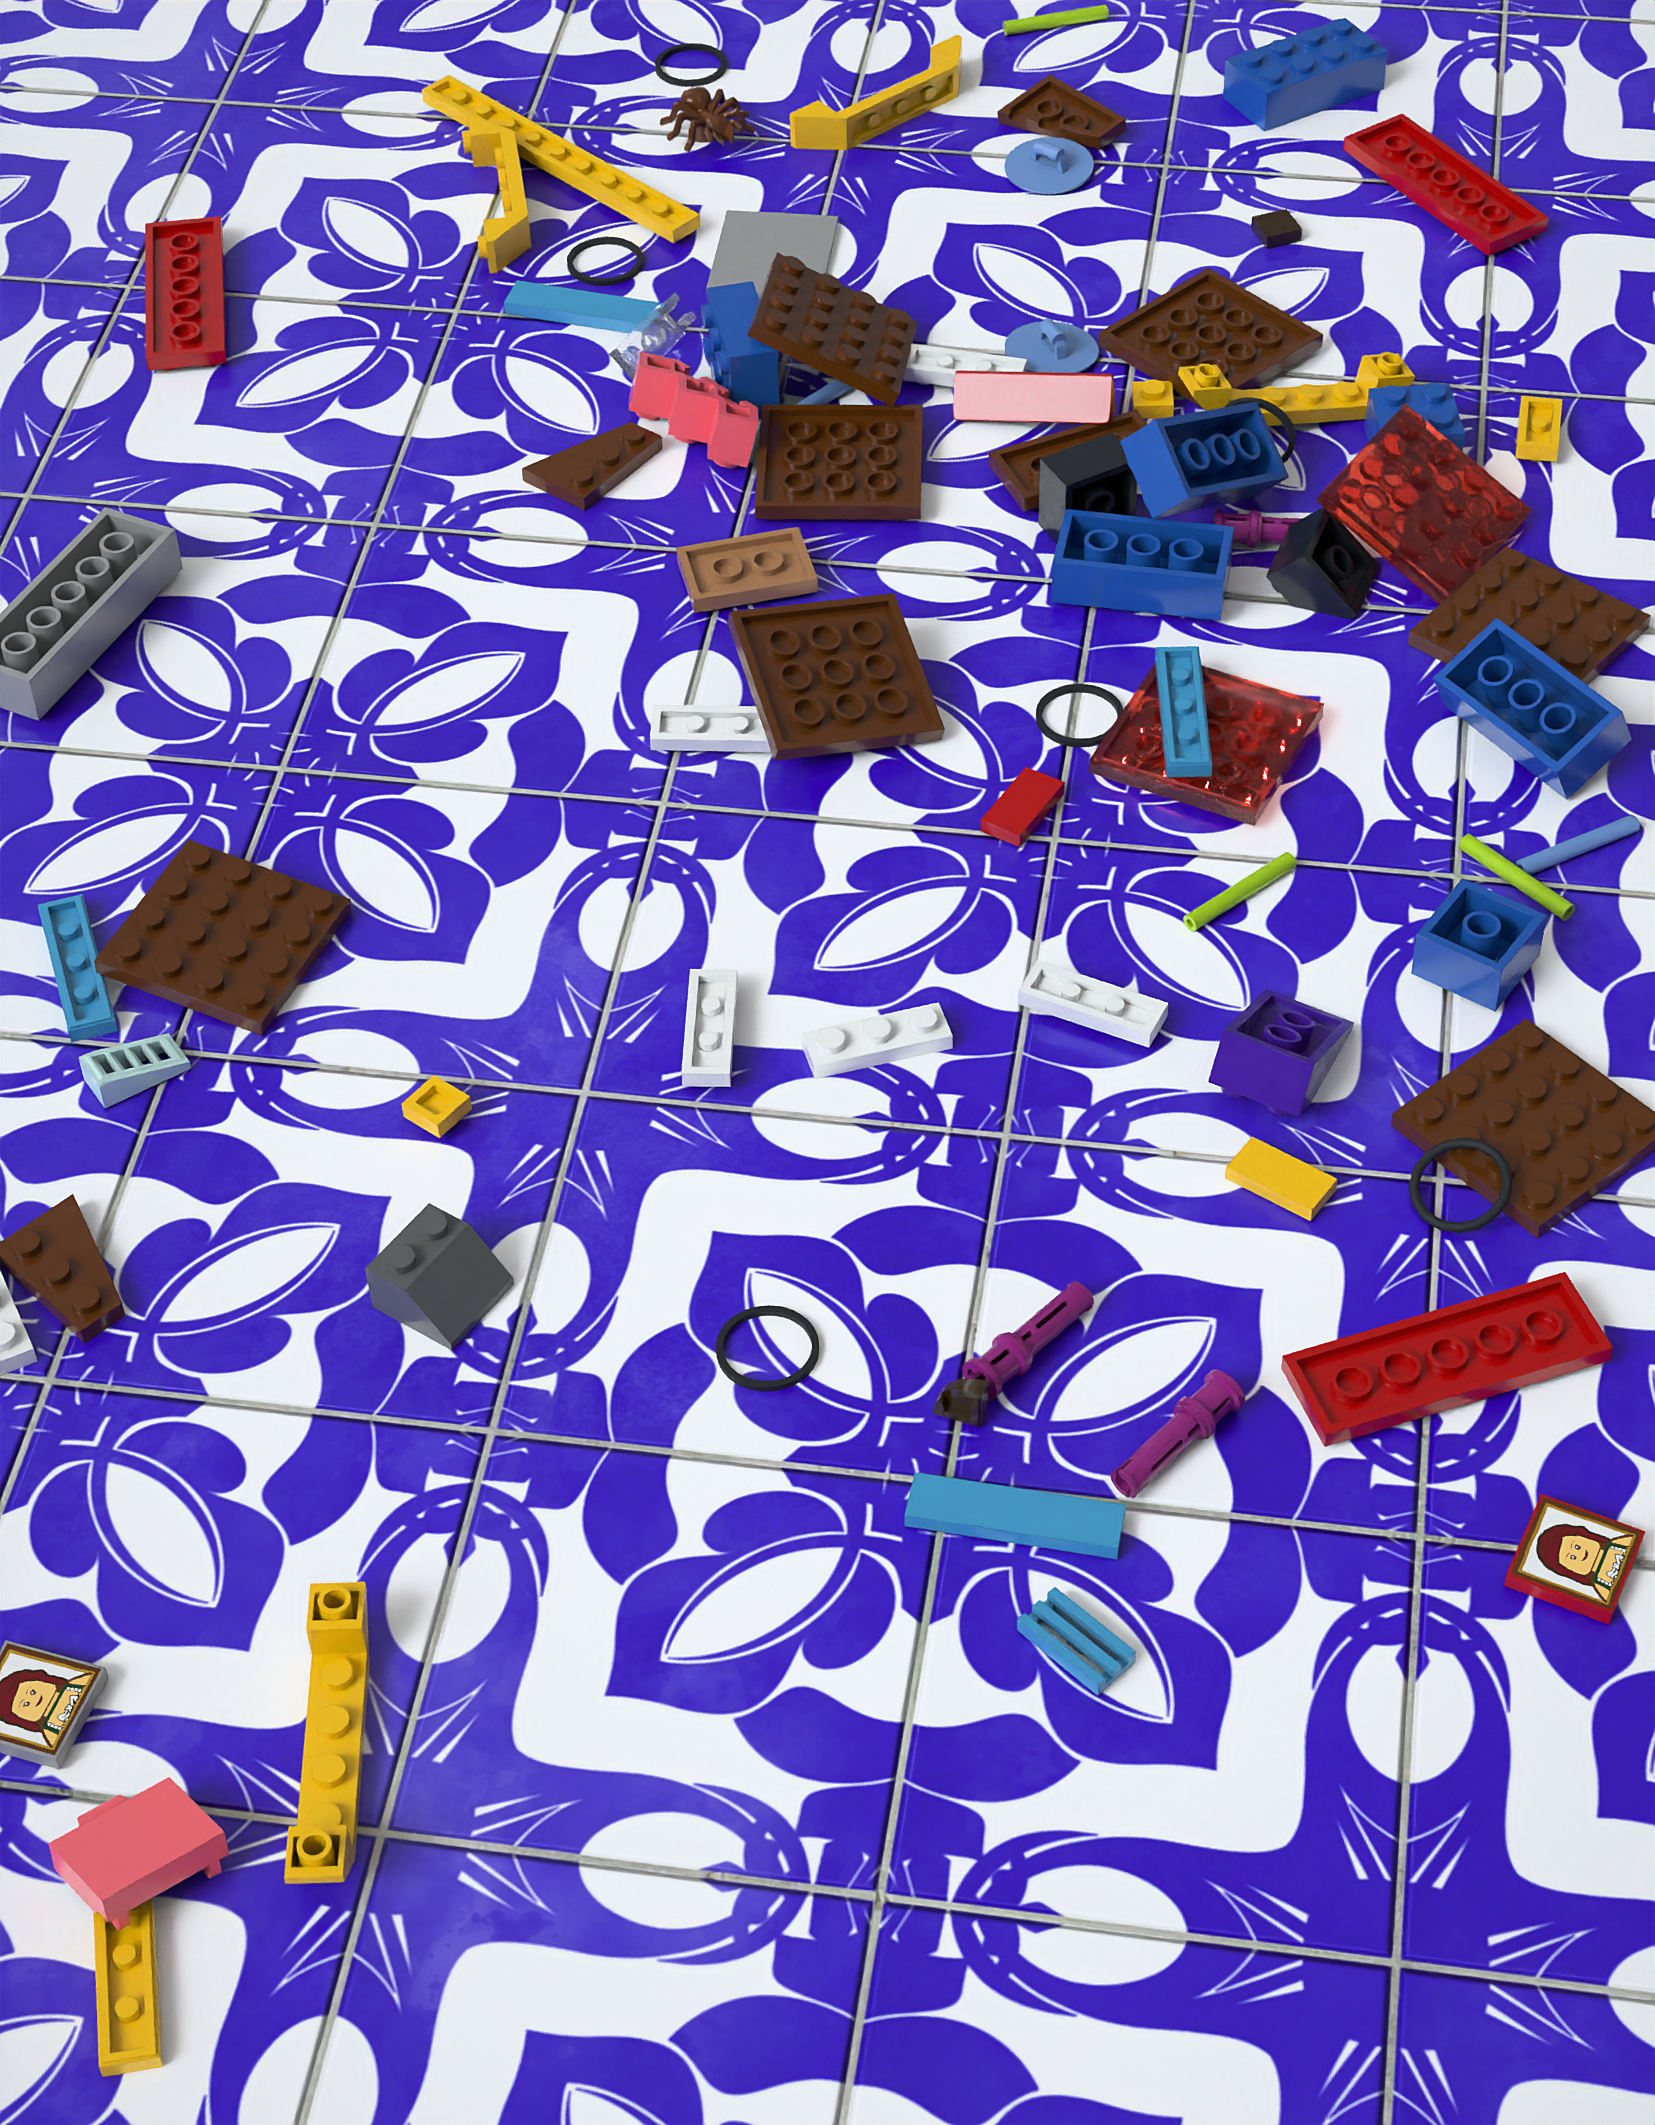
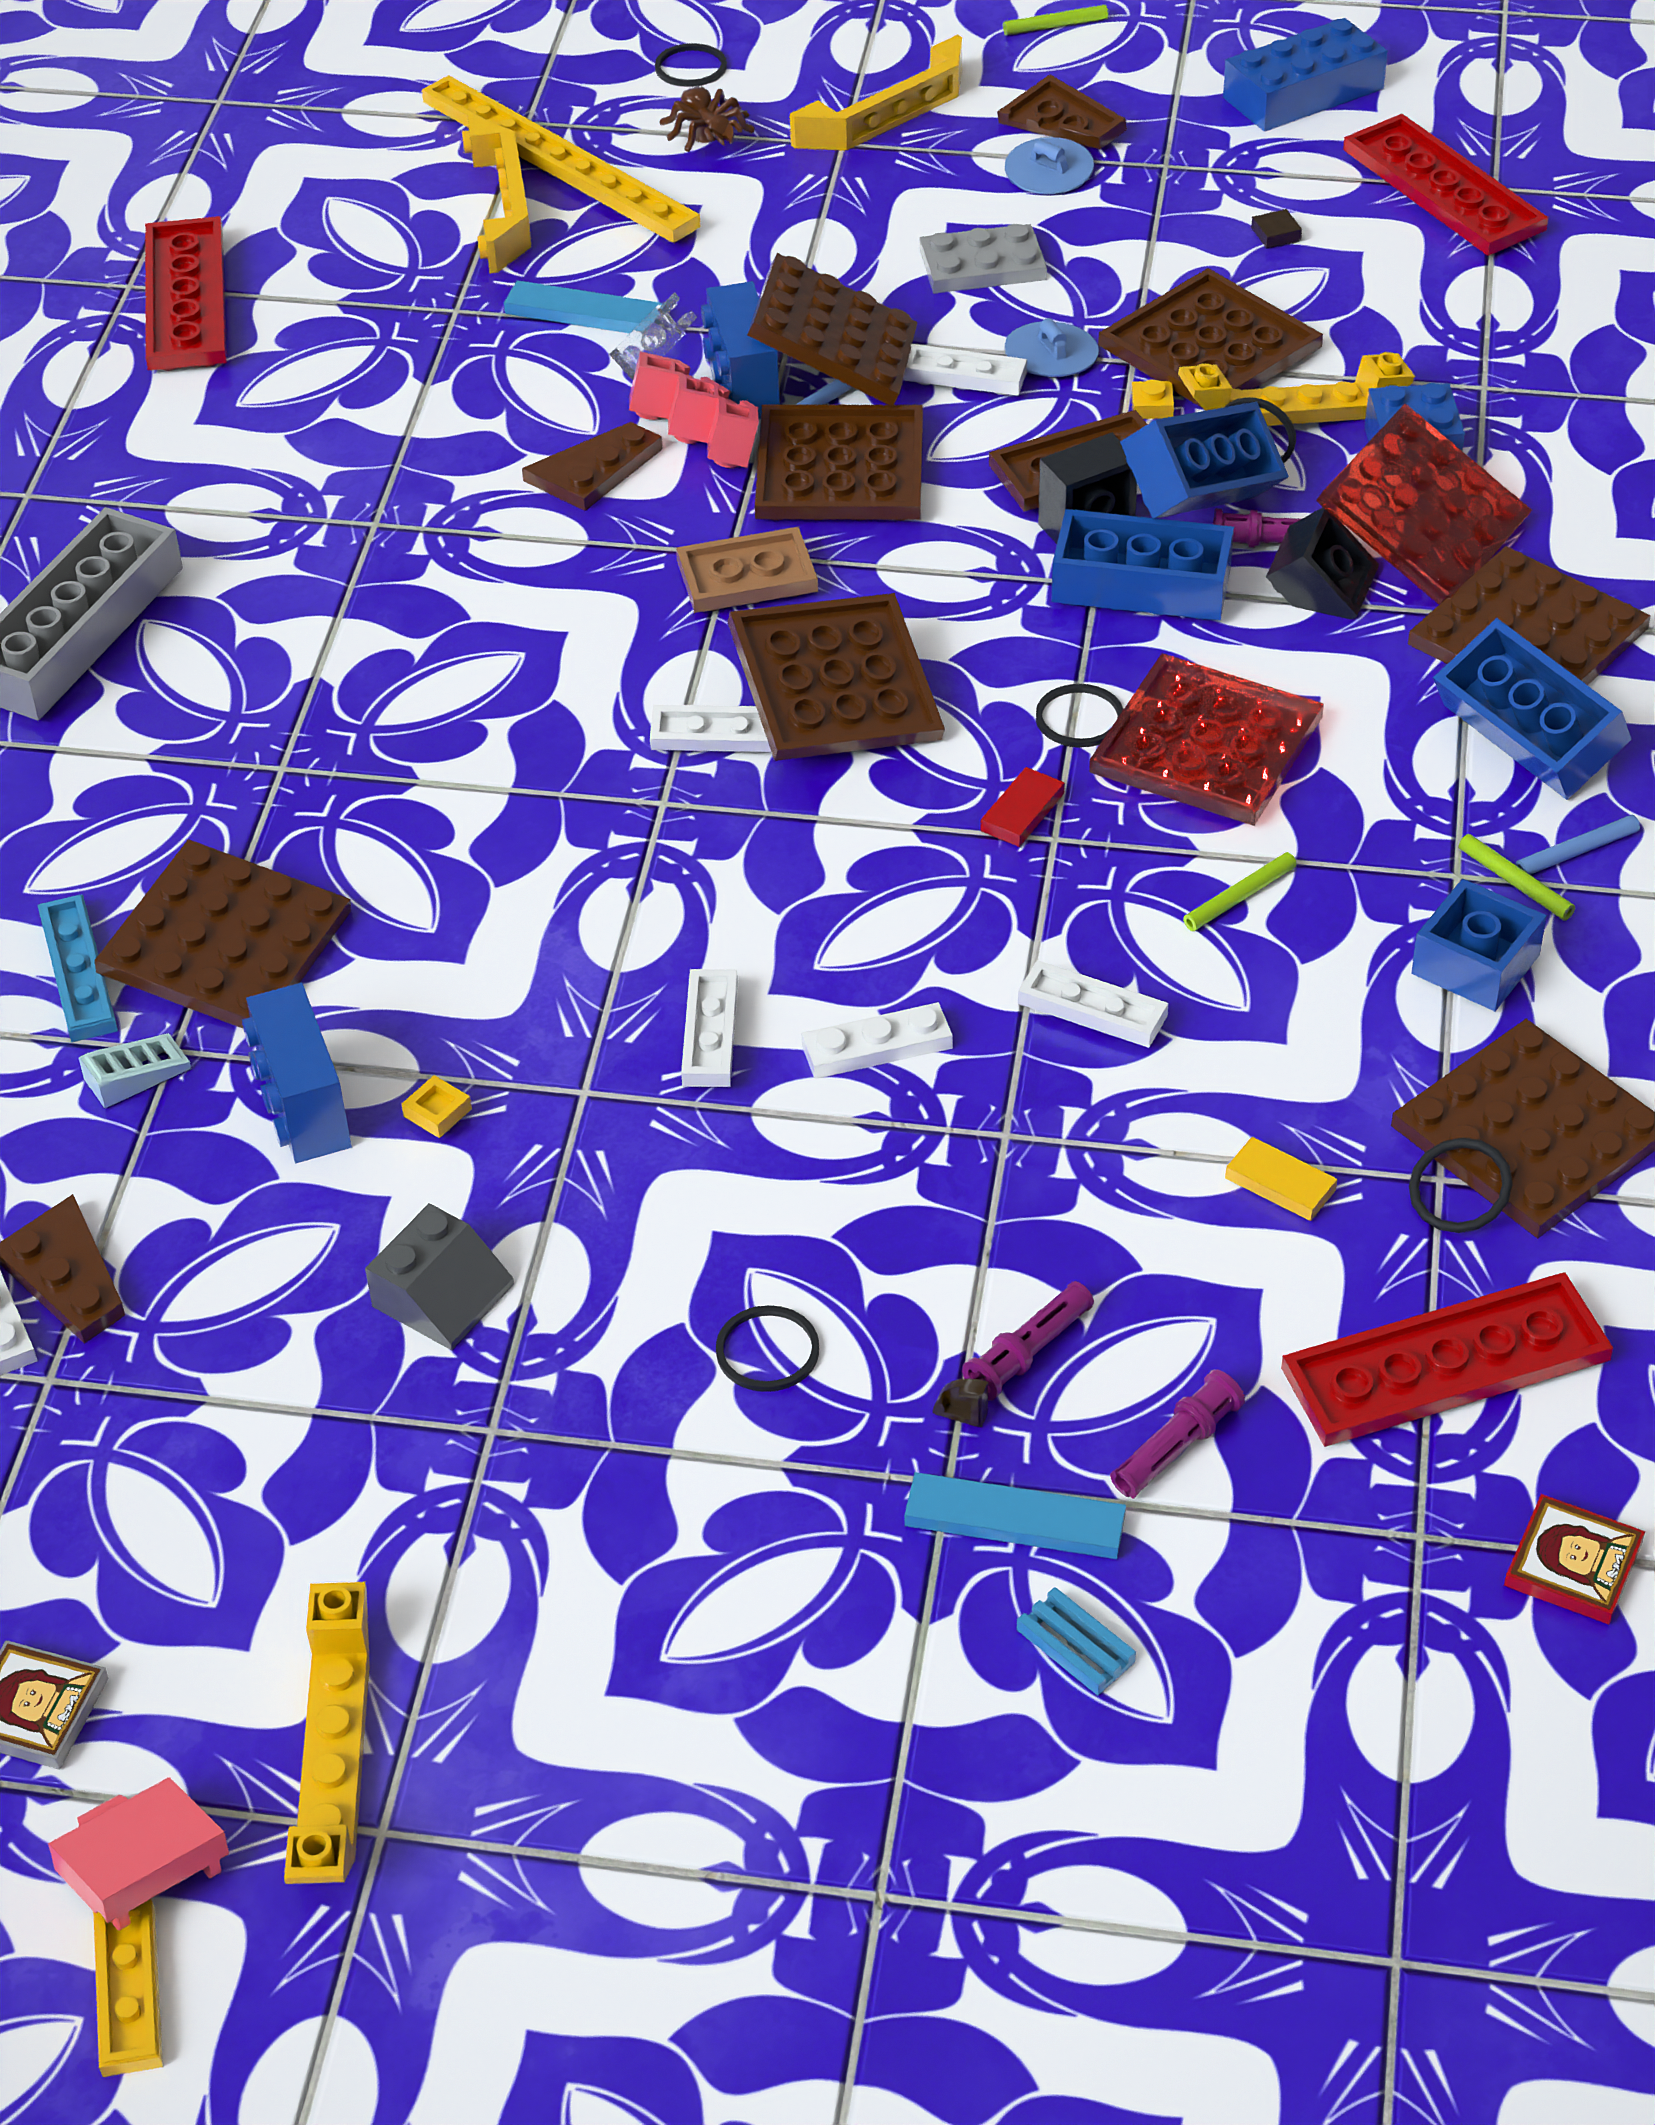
(297, 1073): none -> blue brick
(605, 241): black piece -> none
(753, 239): light grey piece -> none
(982, 258): none -> light grey plate
(1034, 397): slope -> none
(1183, 712): dark azure tile -> none
(1278, 1053): dark purple slope -> none
(1538, 429): yellow plate -> none

